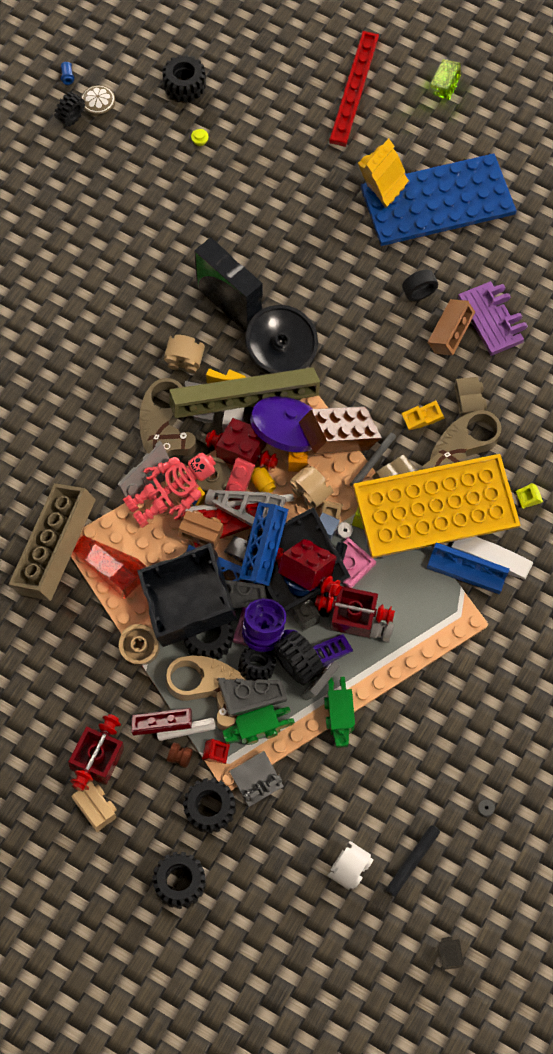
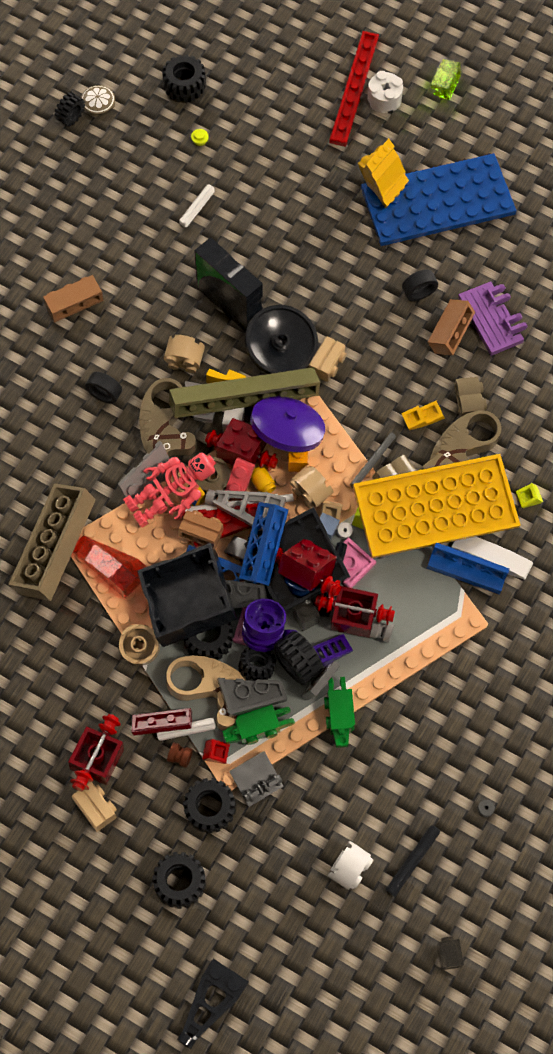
(67, 76): blue pin -> none
(73, 298): none -> medium nougat brick
(103, 387): none -> black tyre
(196, 206): none -> white axle
(226, 981): none -> black plate
(327, 358): none -> tan brick
(339, 430): reddish brown brick -> none
(385, 92): none -> white brick

